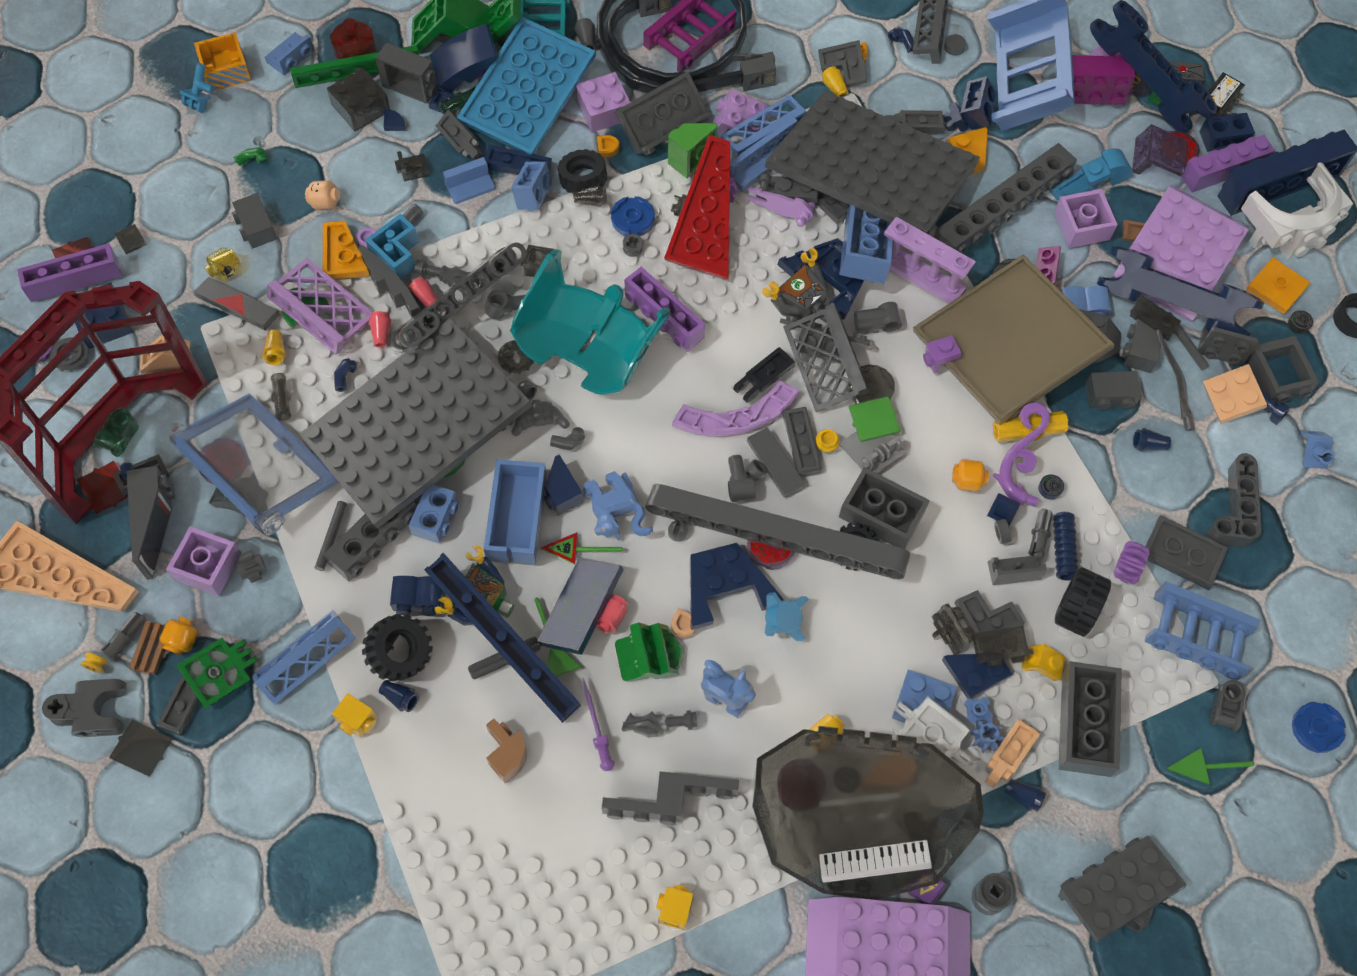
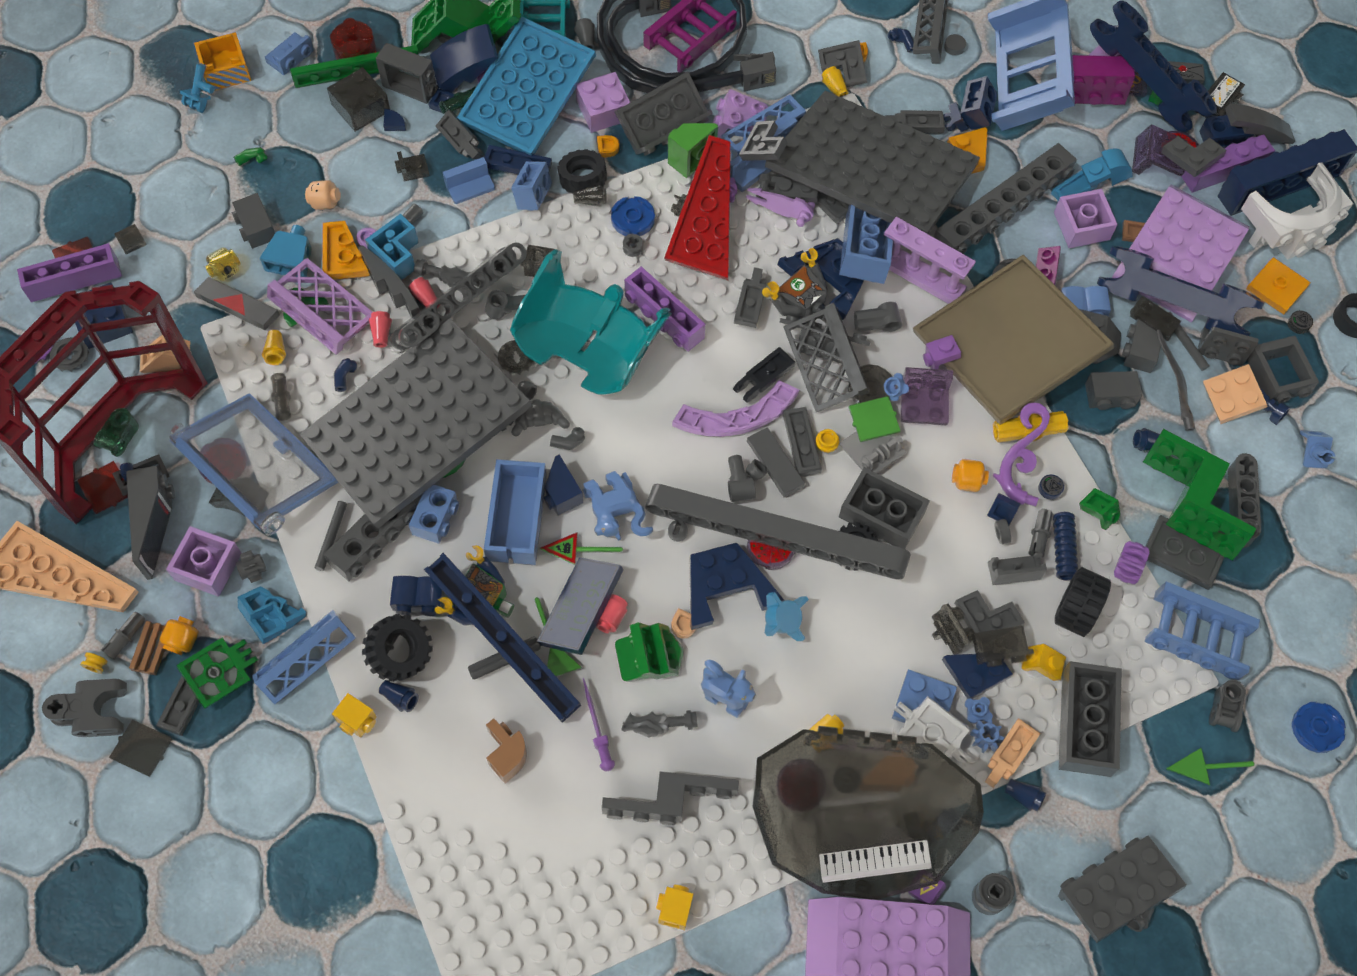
(268, 614): none -> dark azure slope
(286, 251): none -> dark azure torso
(750, 300): none -> dark grey hinge
(762, 144): none -> dark grey plate
(889, 386): none -> medium blue plate
(927, 396): none -> clear purple bracket
(1102, 507): none -> green bracket
(1193, 159): none -> dark grey plate
(1193, 511): none -> green bracket
(1260, 123): none -> dark grey slope

